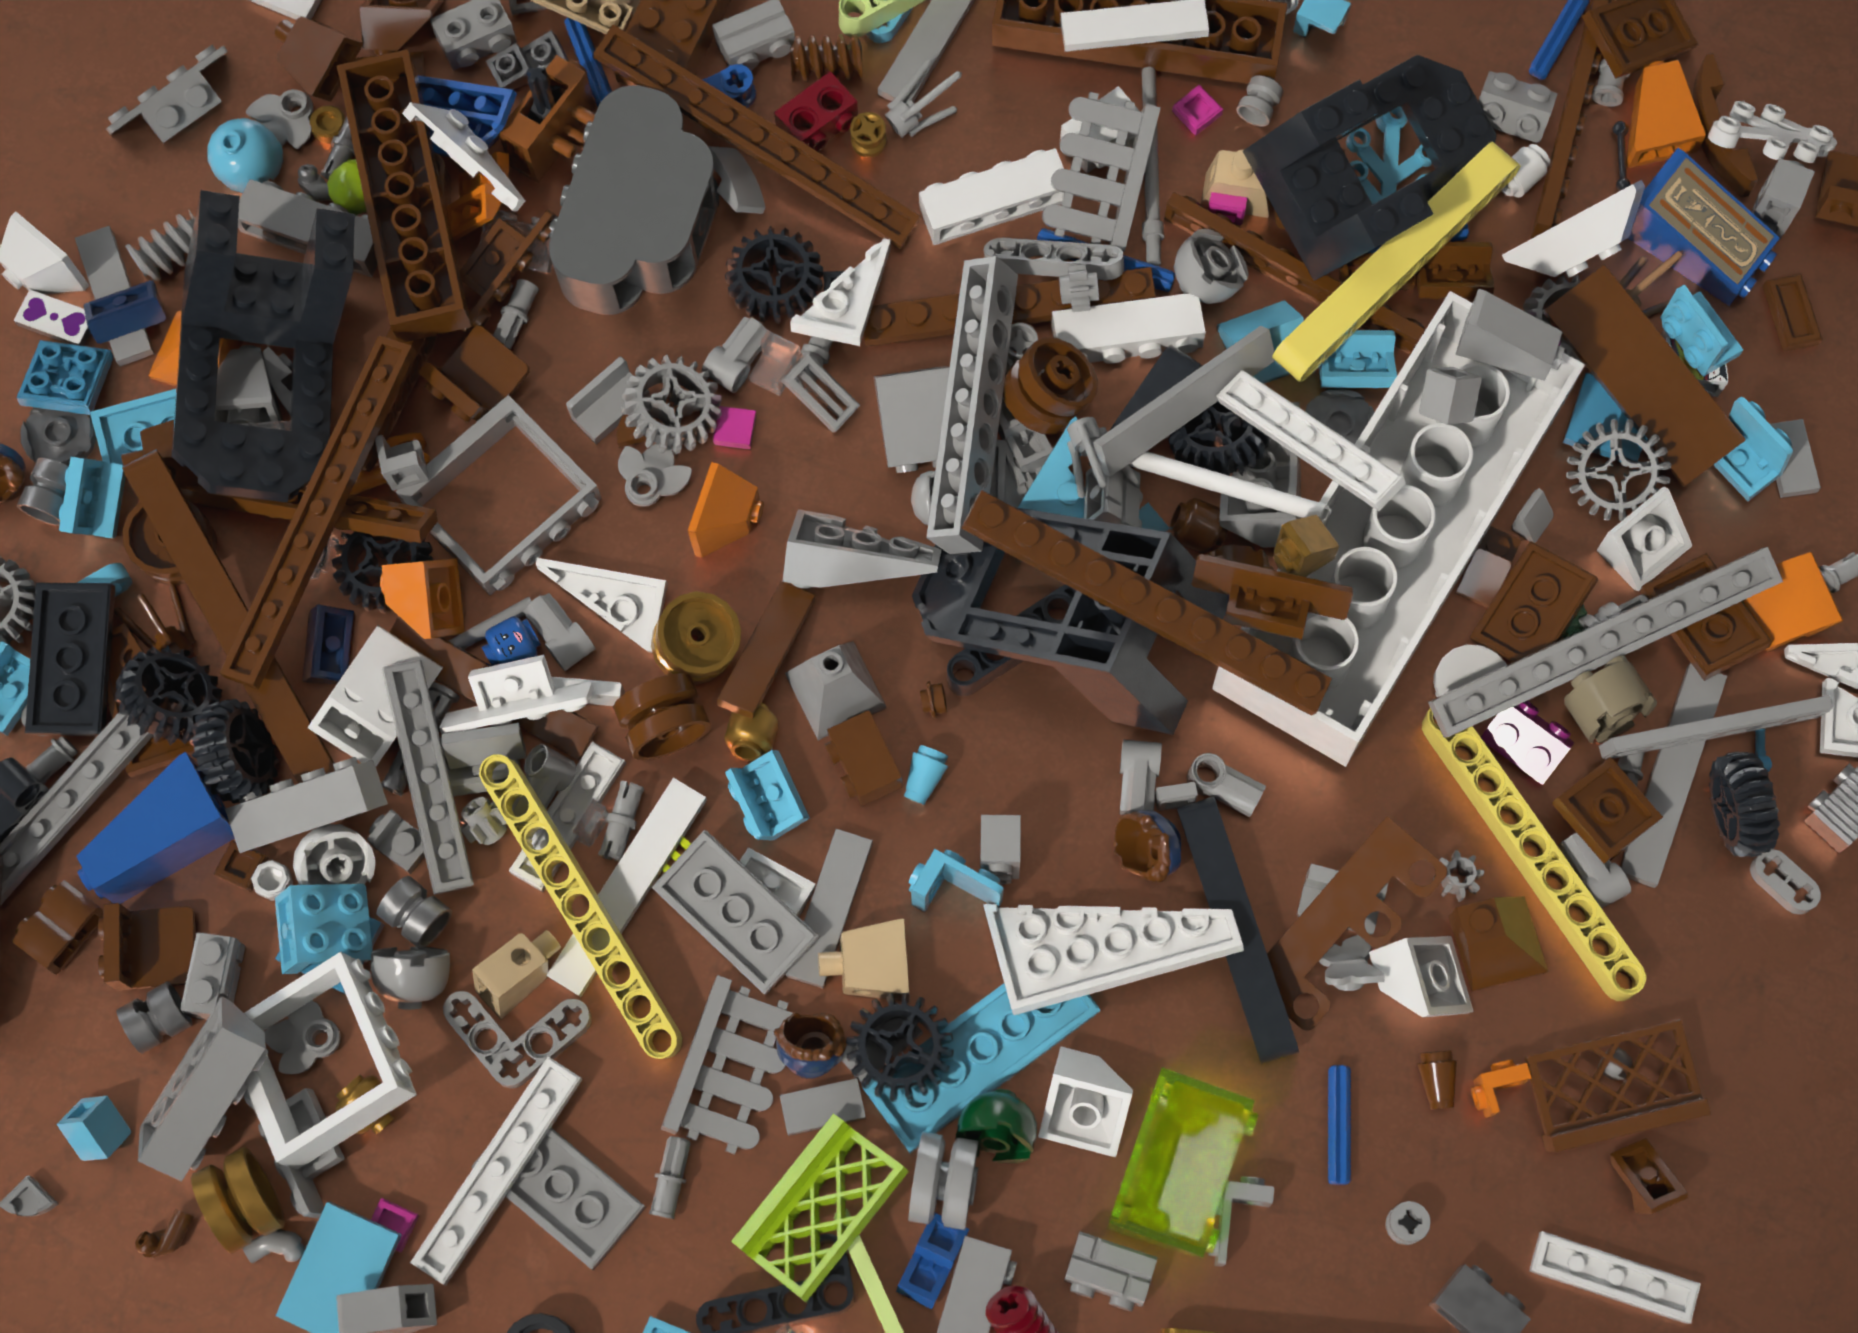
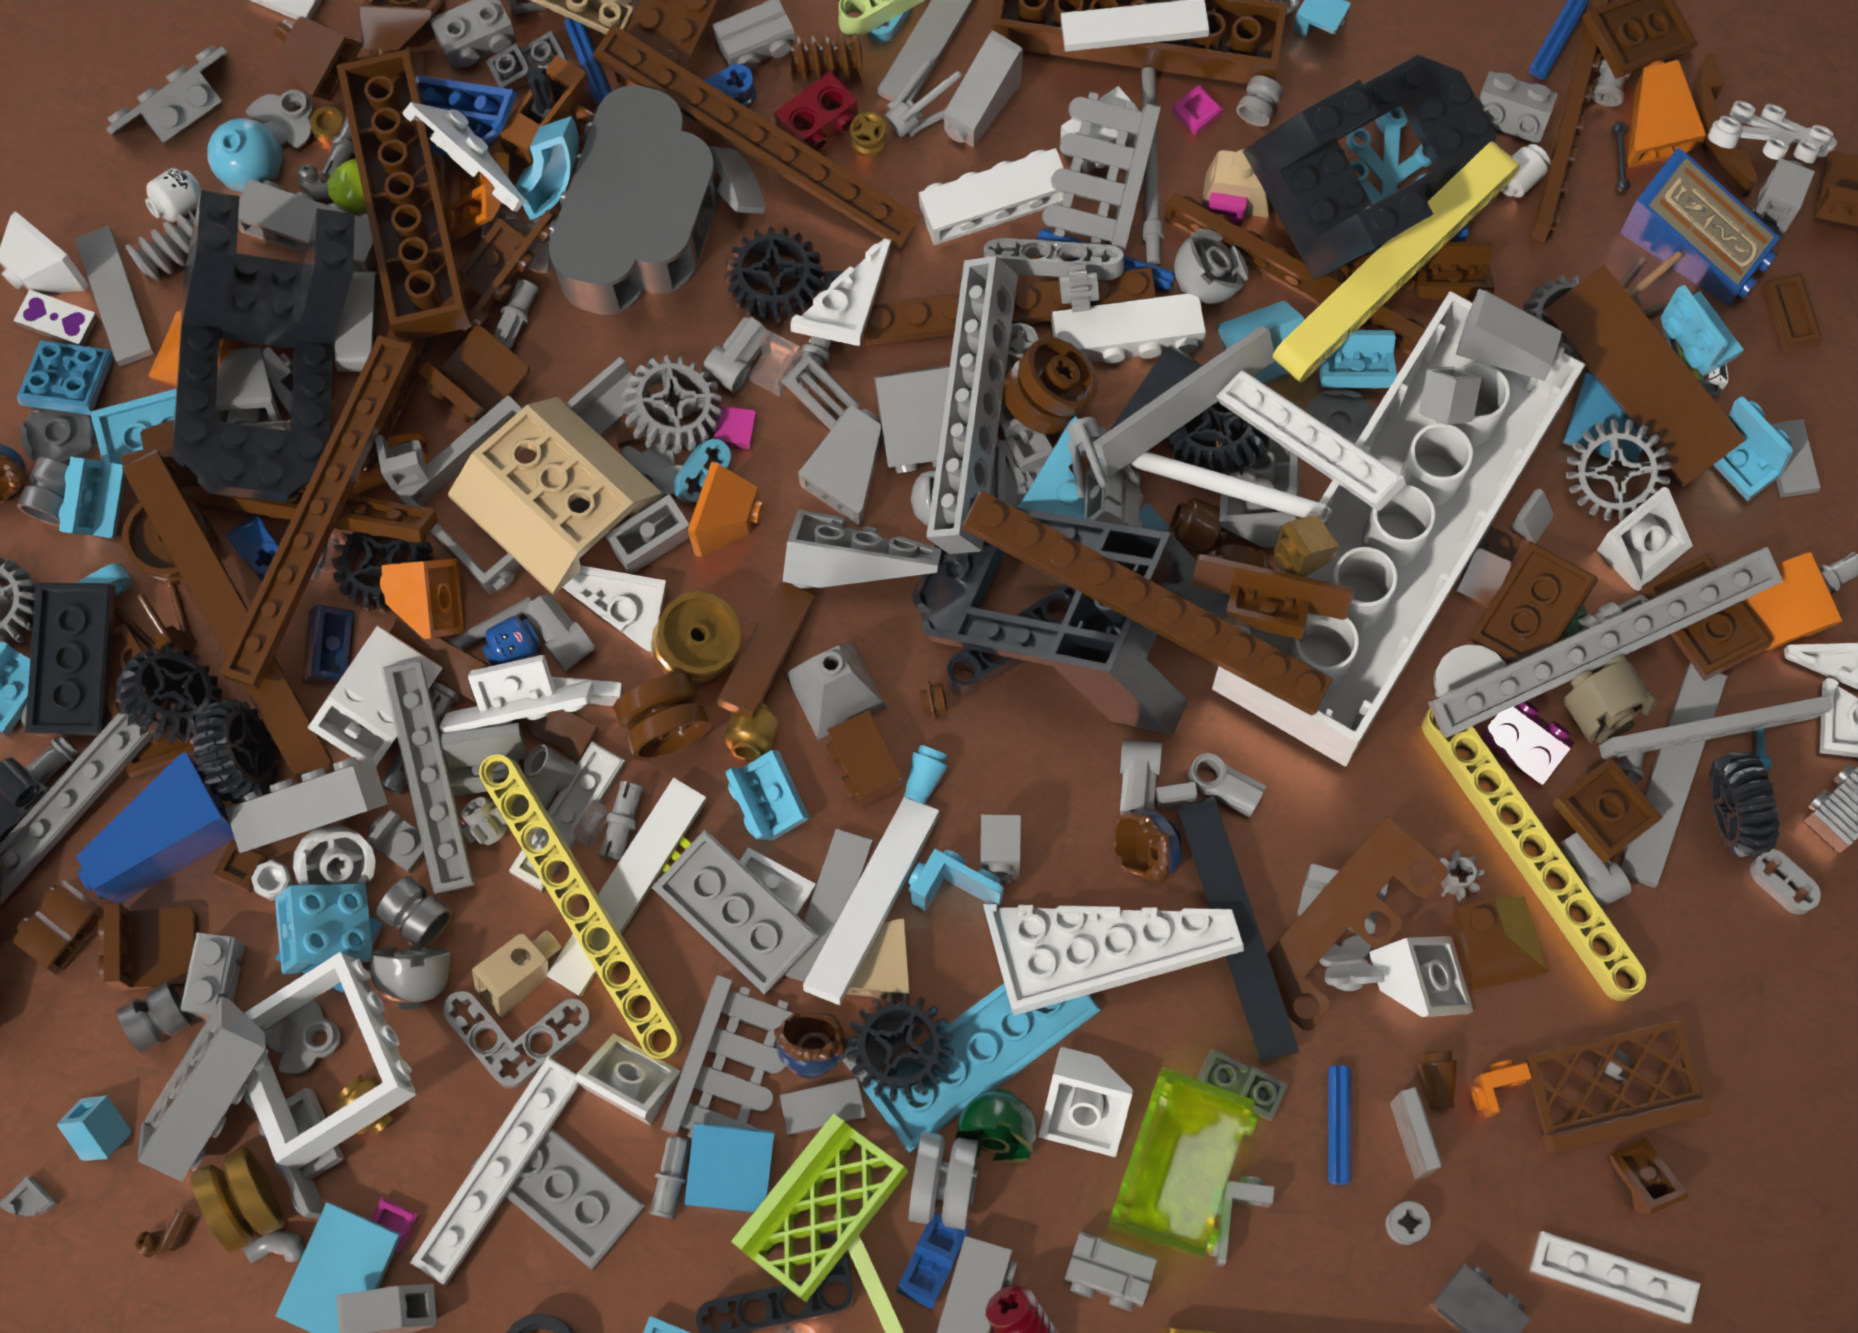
(124, 312): dark blue slope -> none
(173, 194): none -> white head
(254, 544): none -> blue piece
(358, 322): none -> light grey beam
(529, 503): none -> tan slope
(553, 165): none -> medium azure brick
(628, 1078): none -> white slope
(649, 534): none -> light grey brick
(694, 466): none -> medium azure beam
(729, 1167): none -> dark azure tile
(846, 464): none -> light grey slope
(871, 901): none -> white tile
(984, 89): none -> light grey slope
(1243, 1080): none -> flat silver slope
(1415, 1133): none -> light grey tile
(1581, 236): white wedge -> none

